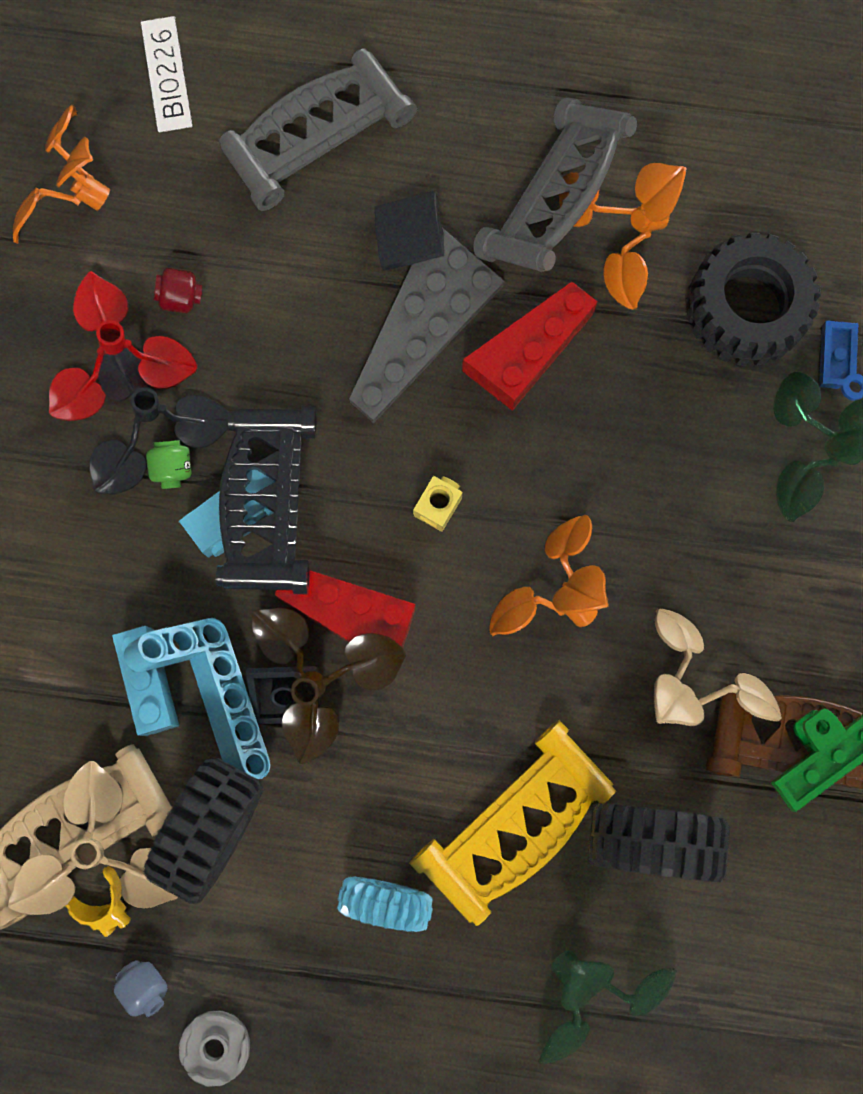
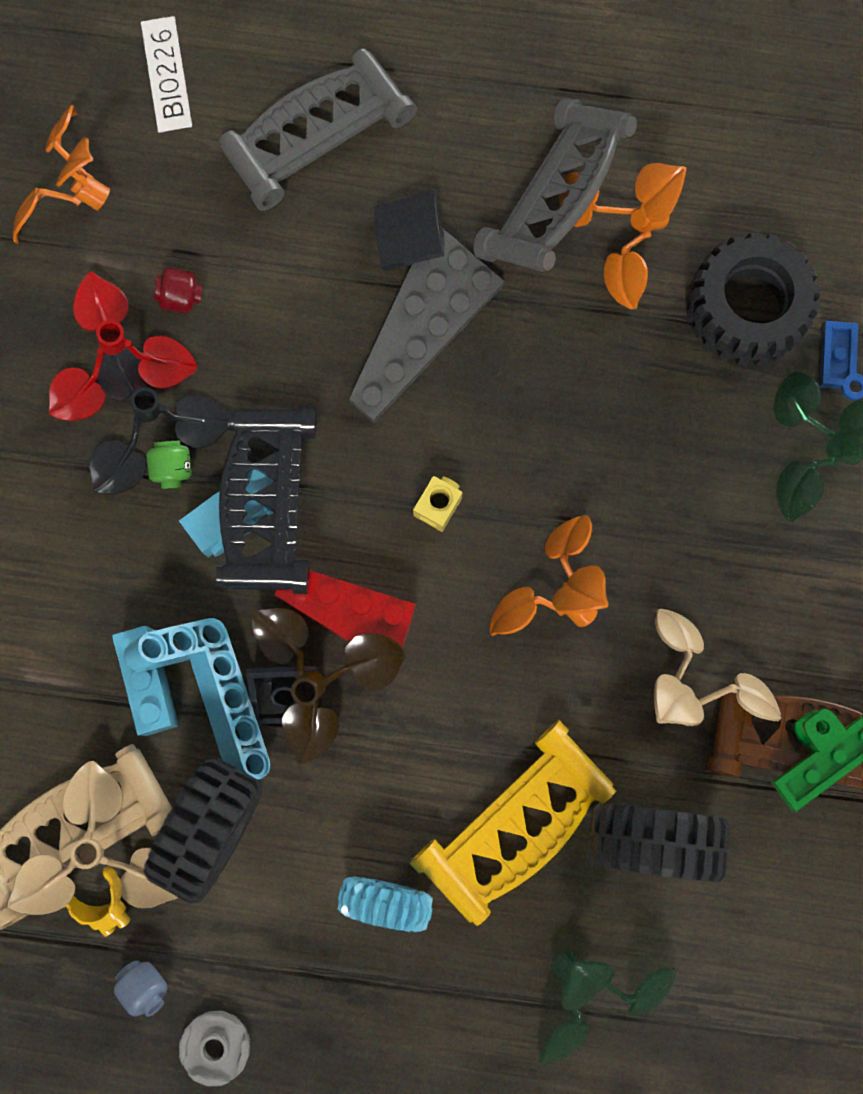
(526, 349): red wedge -> none

